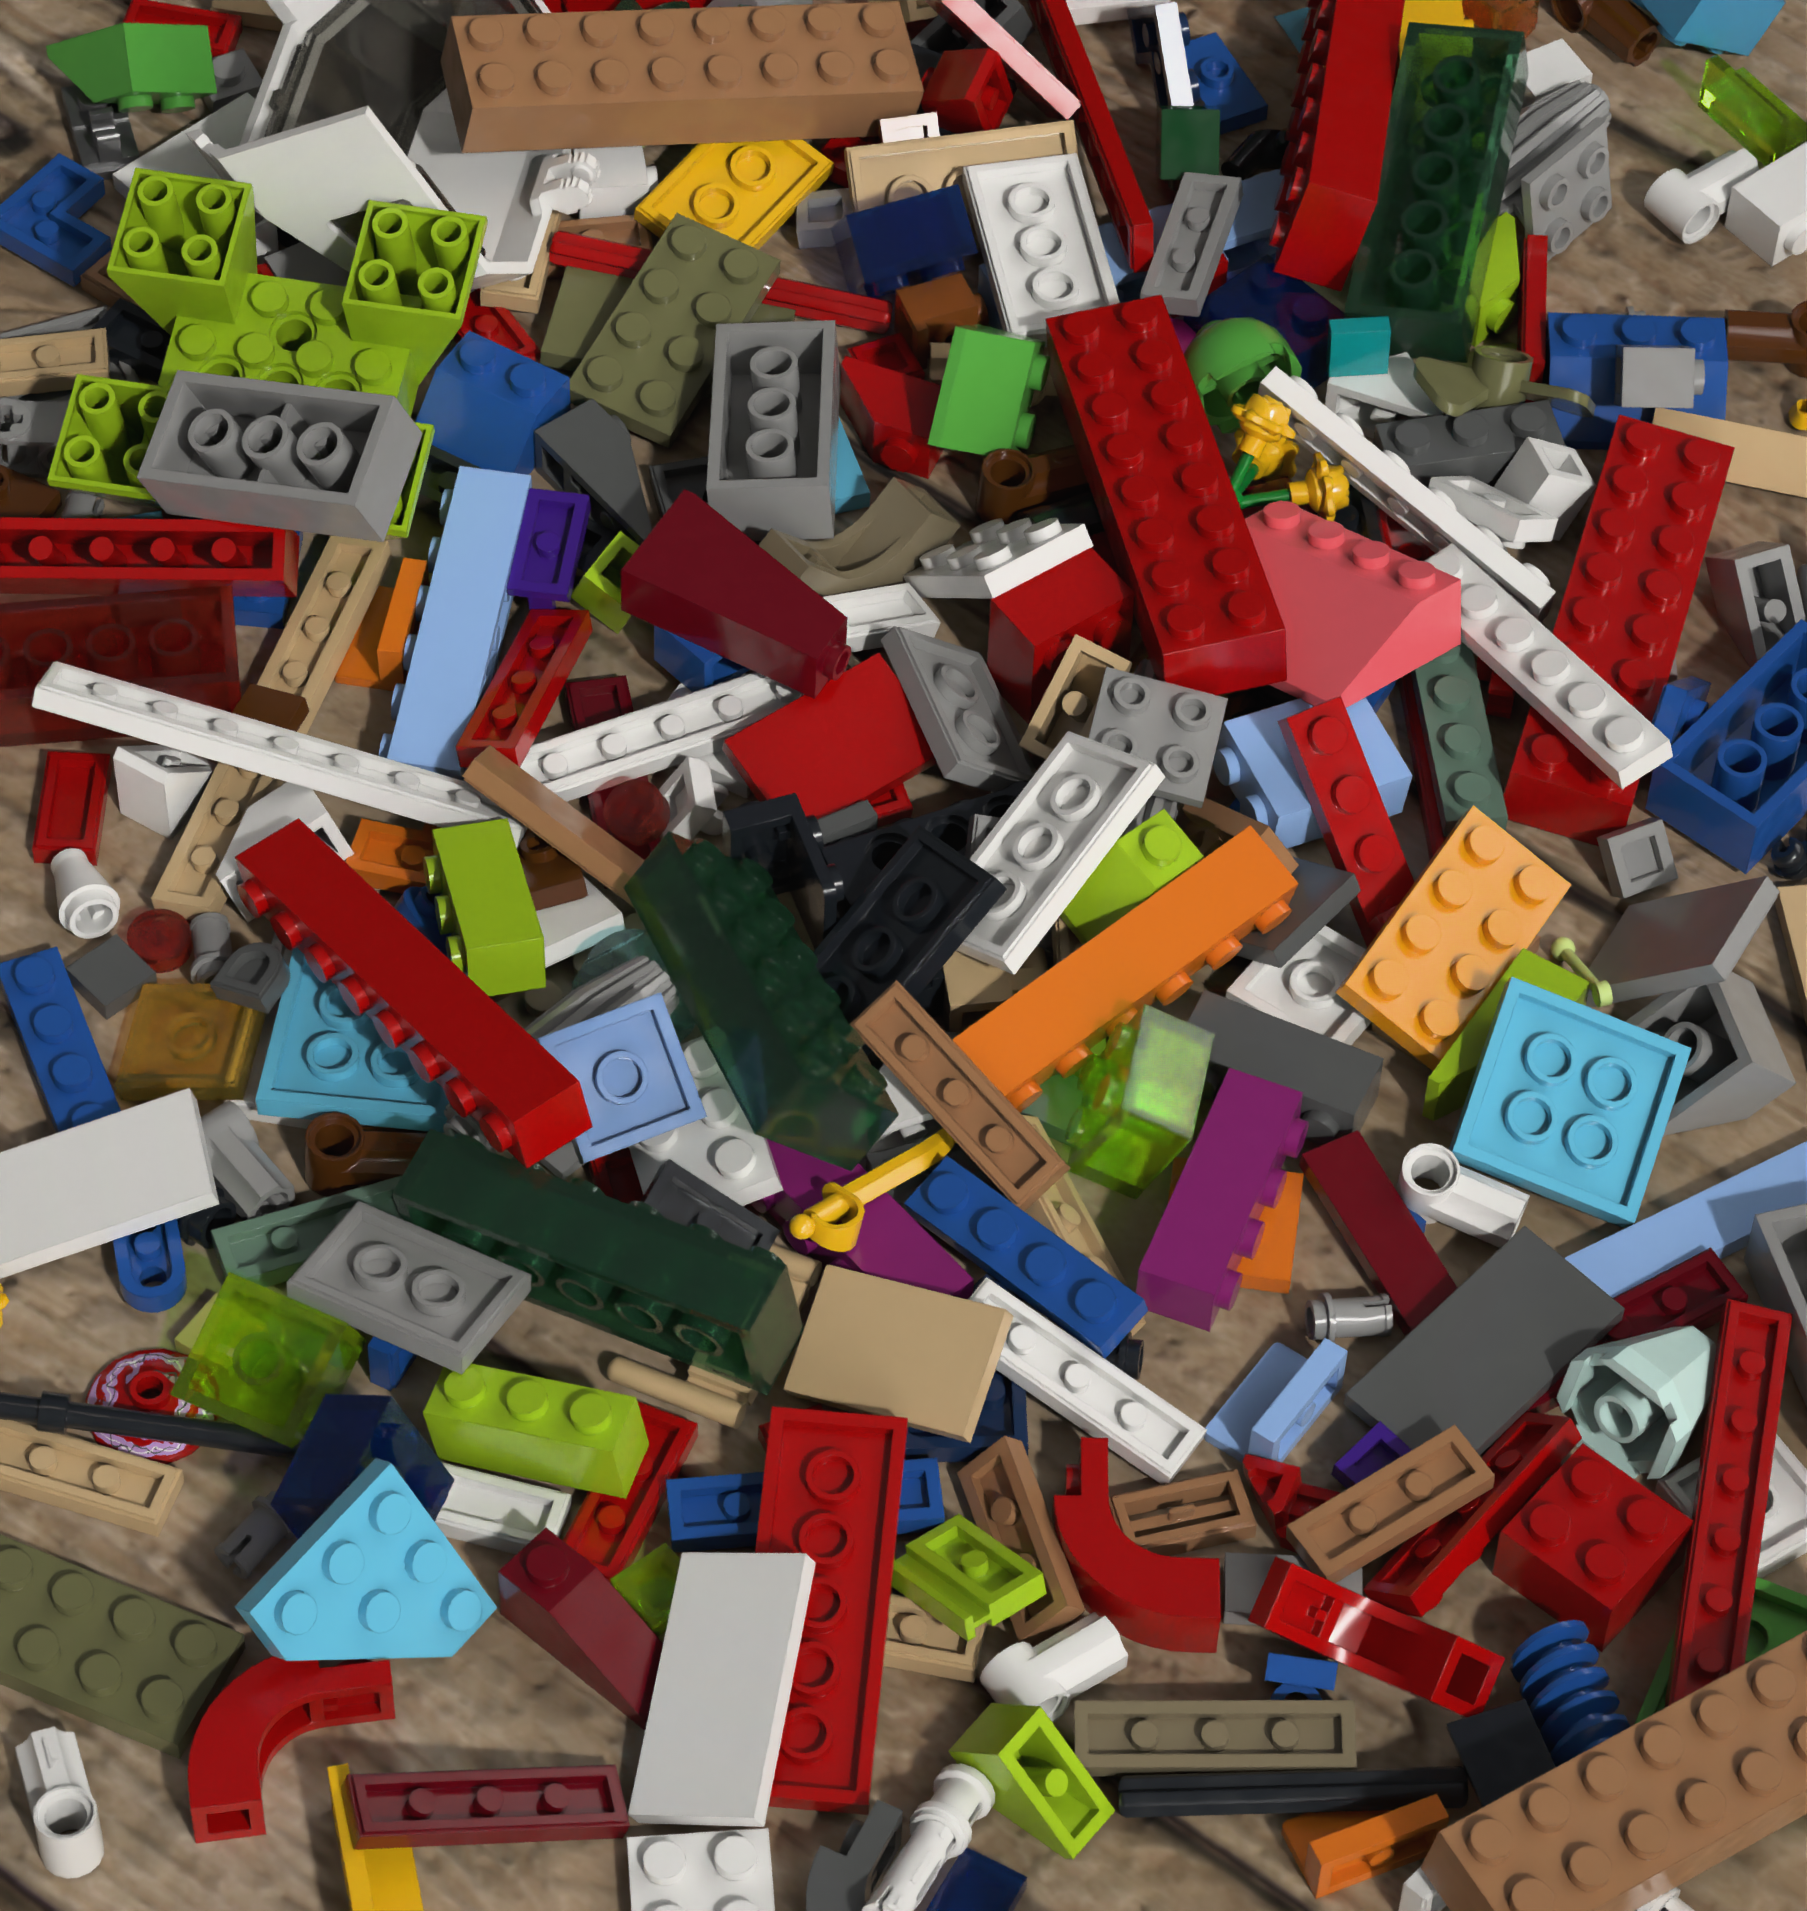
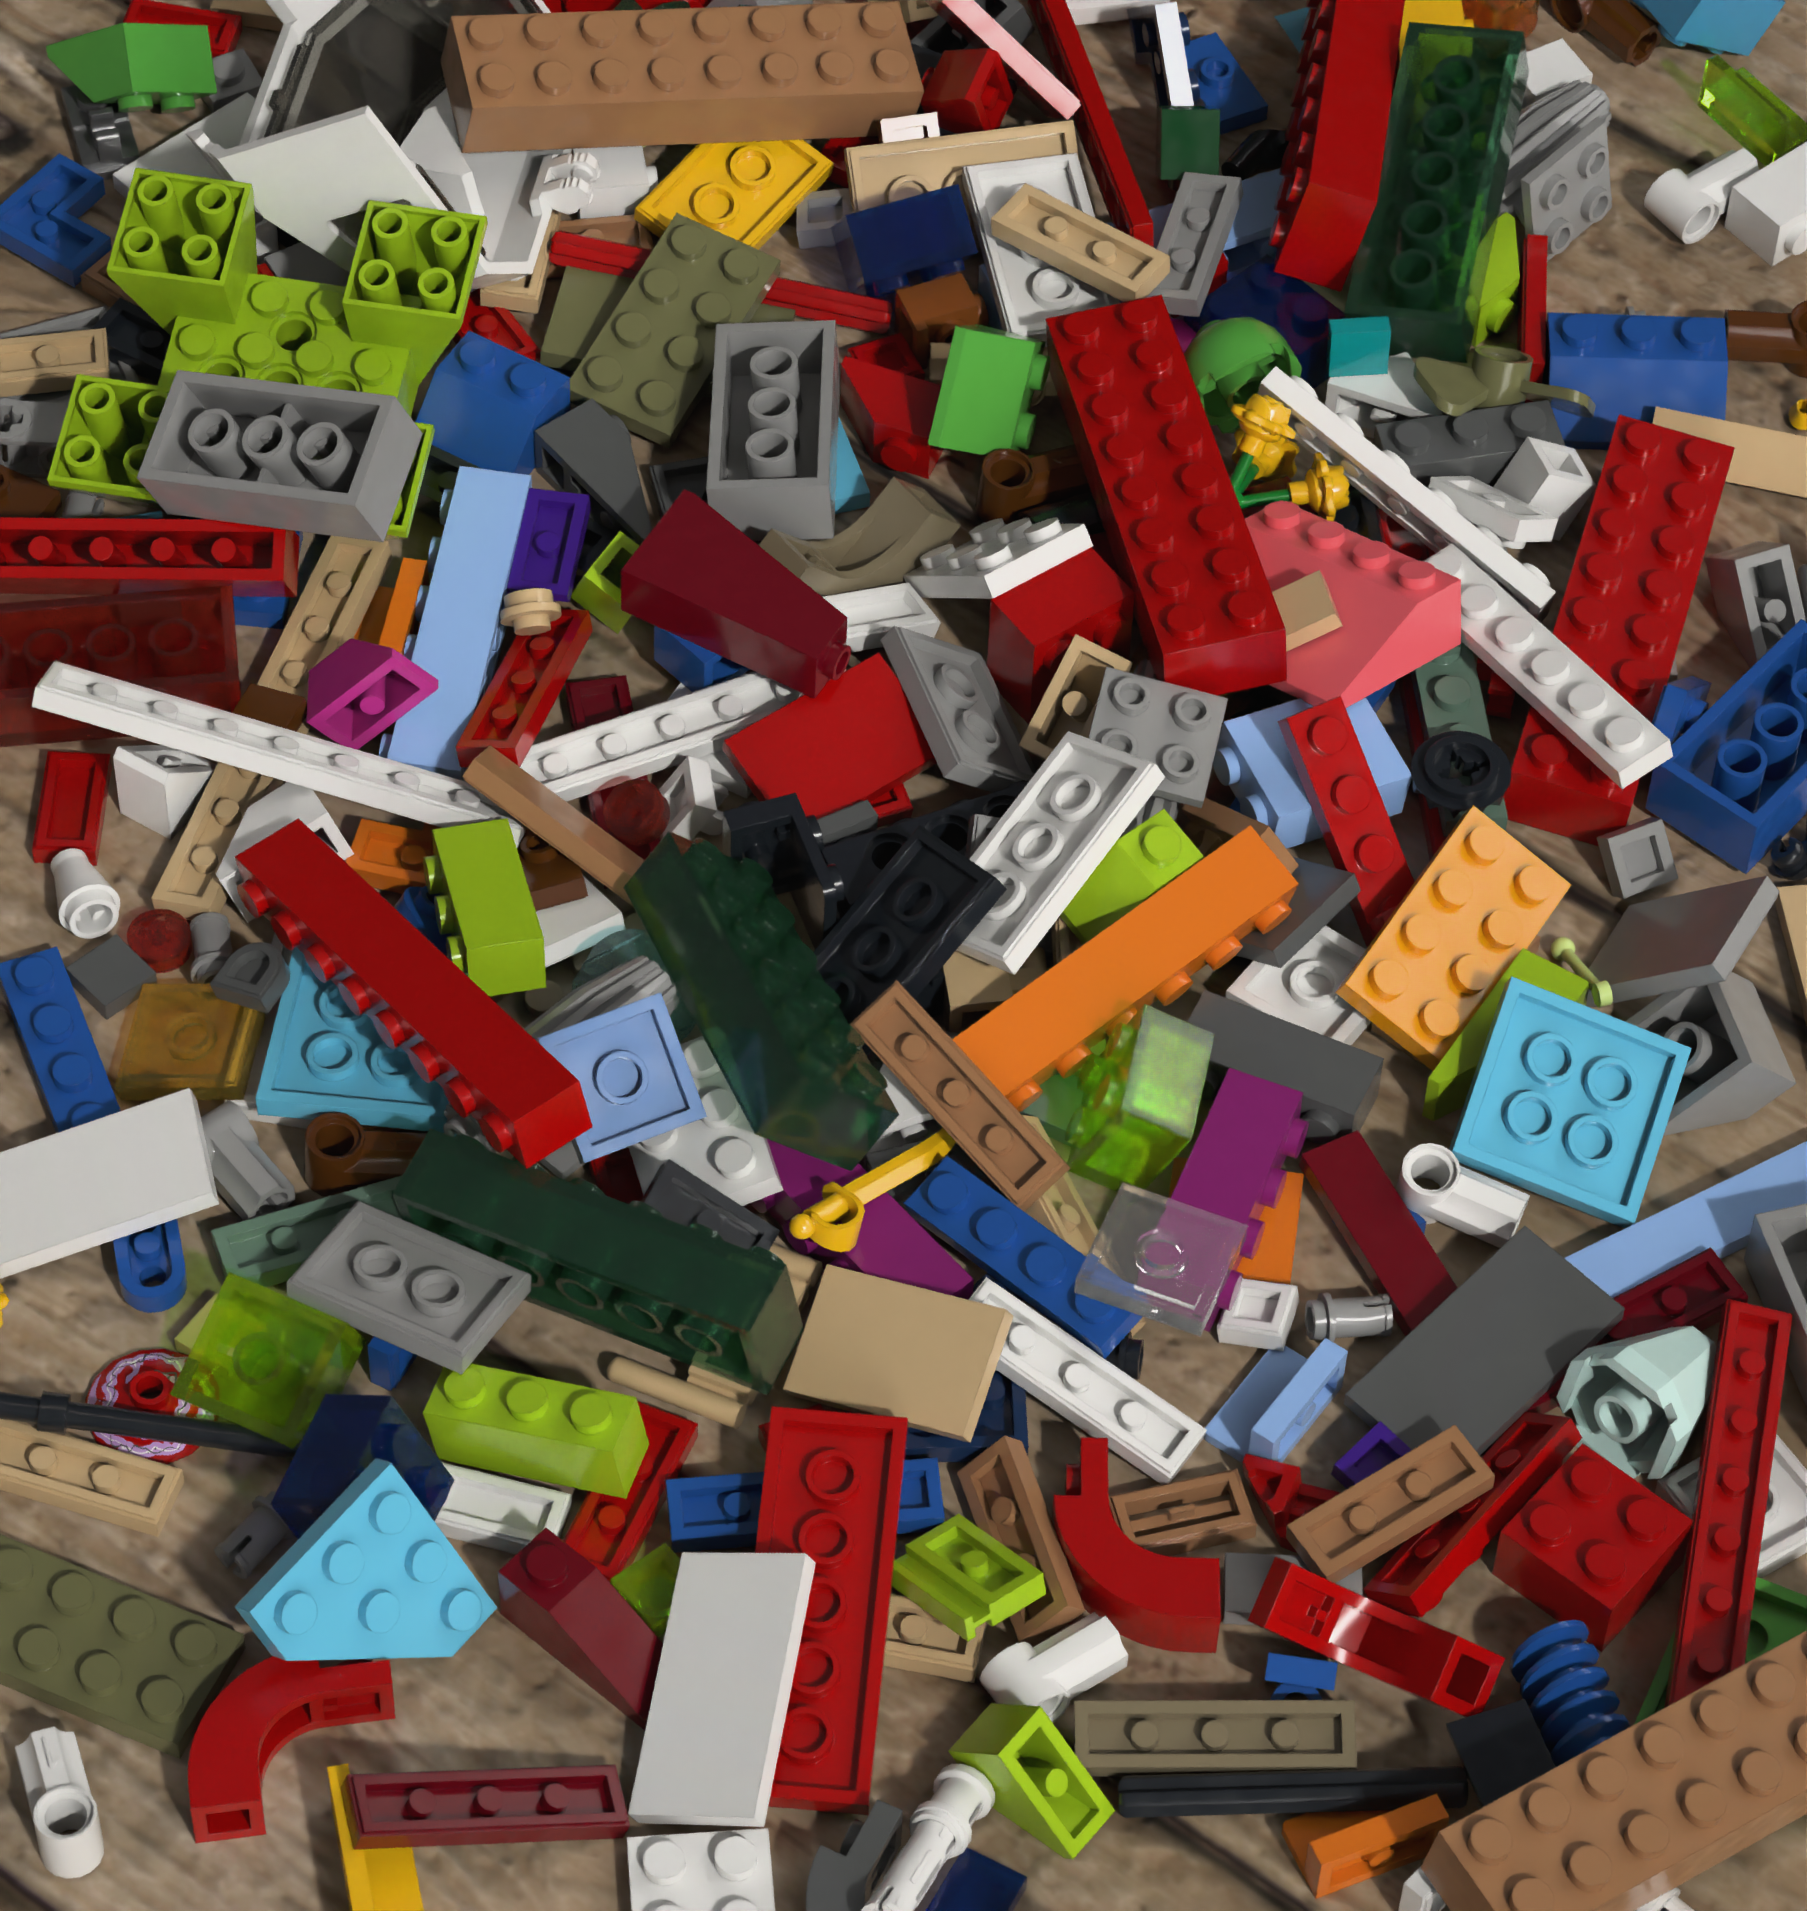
(198, 1225): black plate -> none
(363, 691): none -> dark pink slope
(438, 154): none -> white slope
(530, 611): none -> tan plate
(1080, 244): none -> tan plate
(1161, 1259): none -> clear tile
(1260, 1315): none -> white tile
(1306, 609): none -> tan tile
(1471, 756): none -> black gear
(1657, 376): light grey brick -> none

